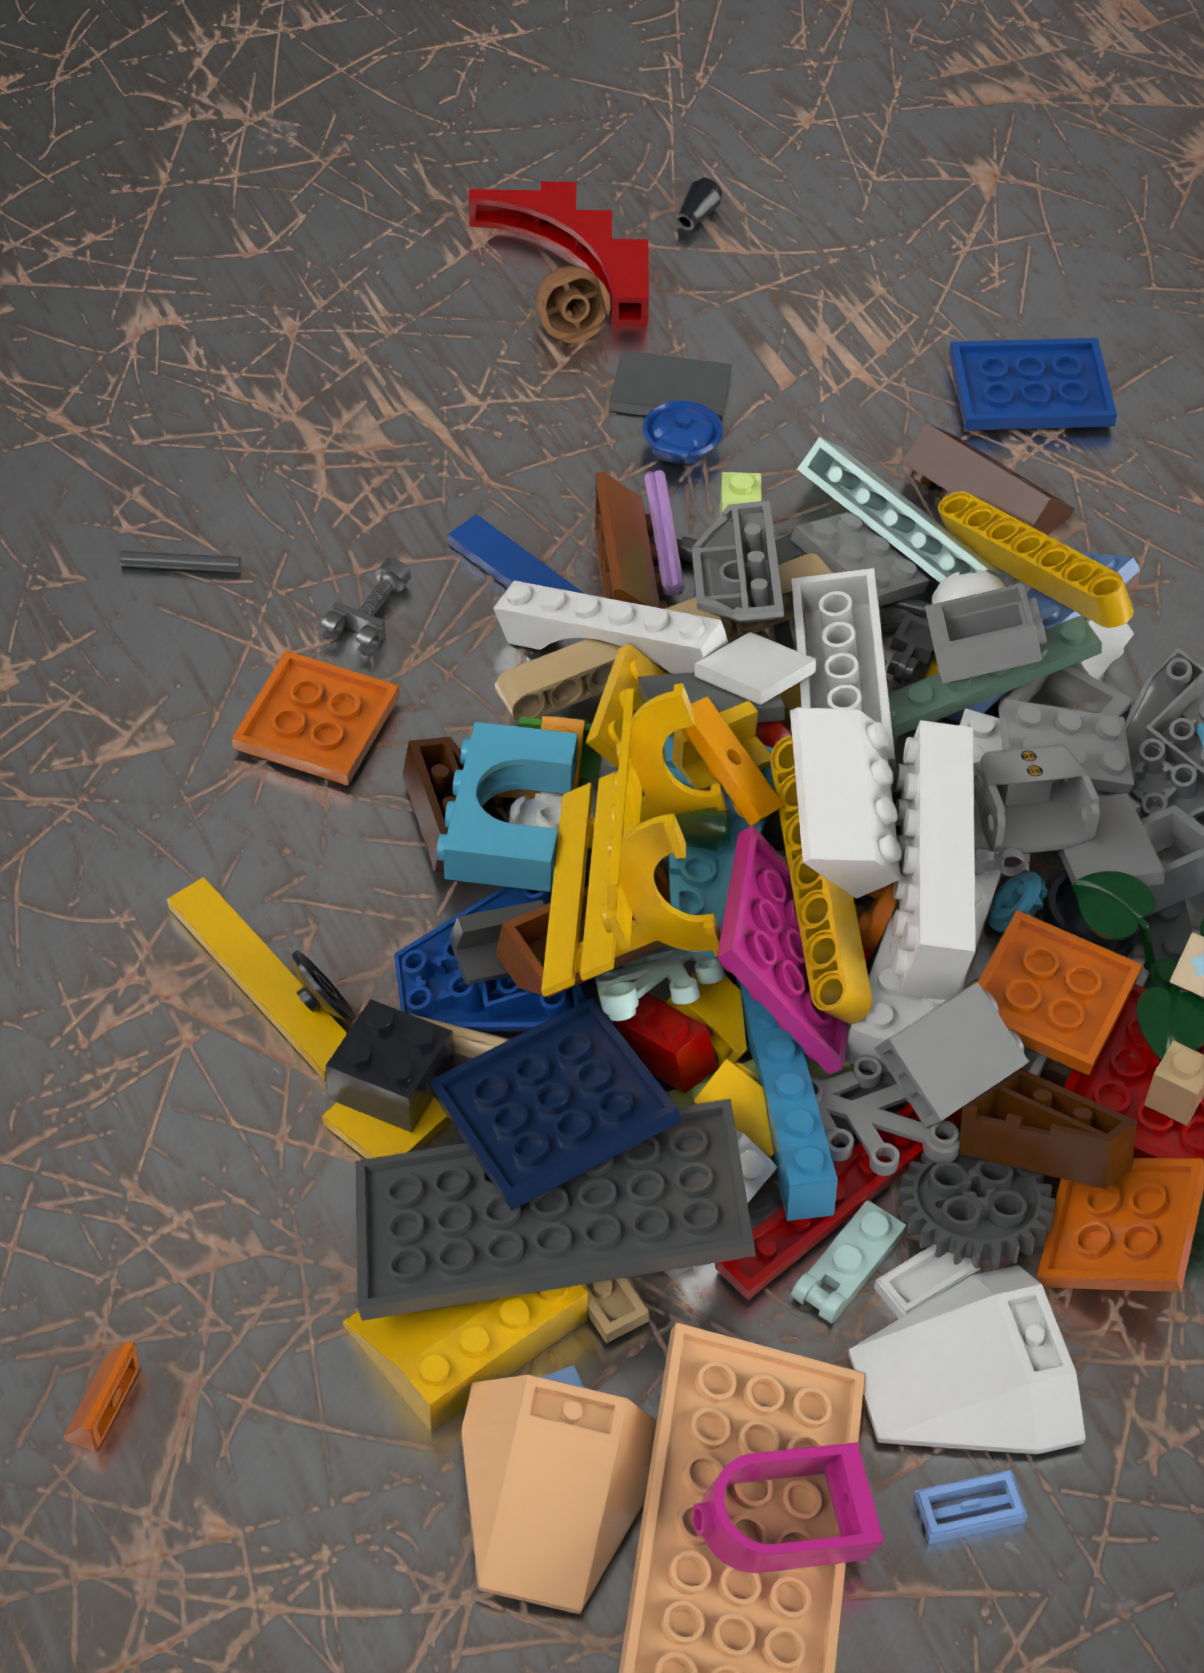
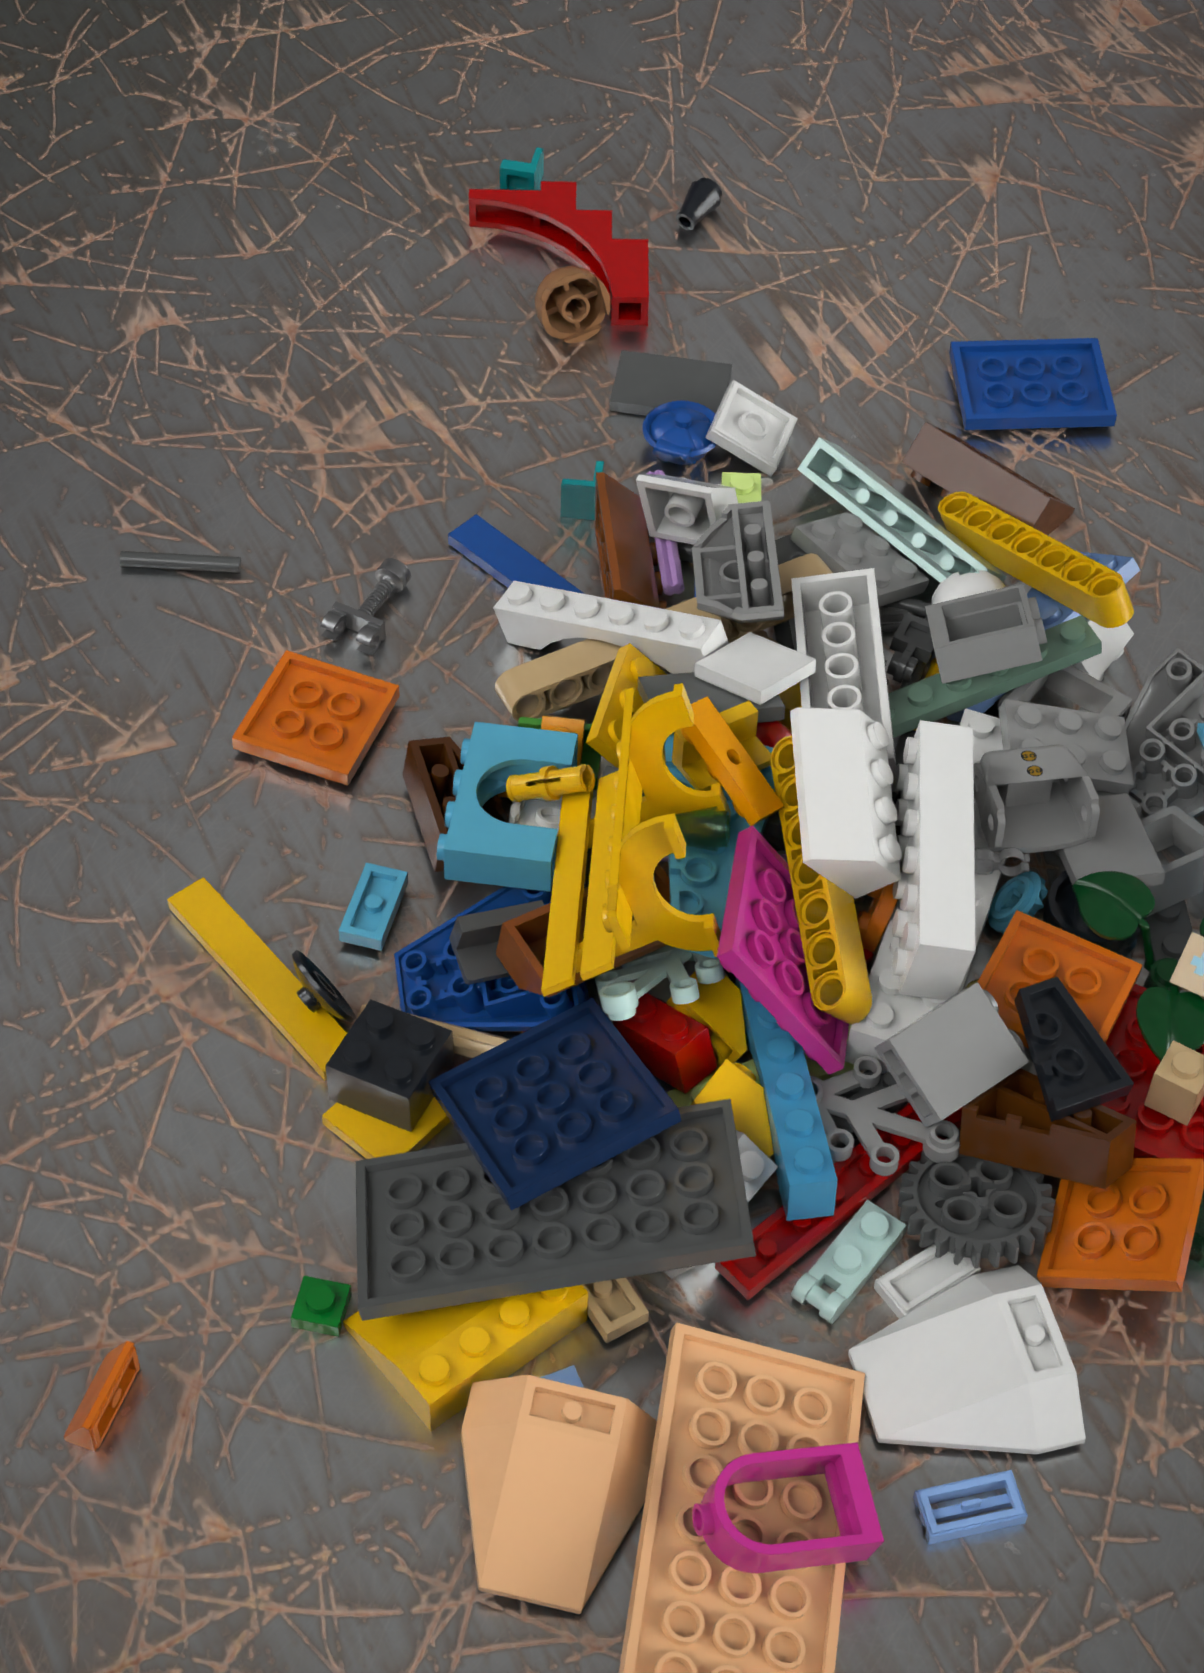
(321, 1306): none -> green plate
(373, 906): none -> medium azure plate
(522, 175): none -> teal panel
(550, 783): none -> yellow pin
(579, 496): none -> teal panel
(681, 507): none -> white slope
(751, 428): none -> white tile
(1067, 1051): none -> black wing

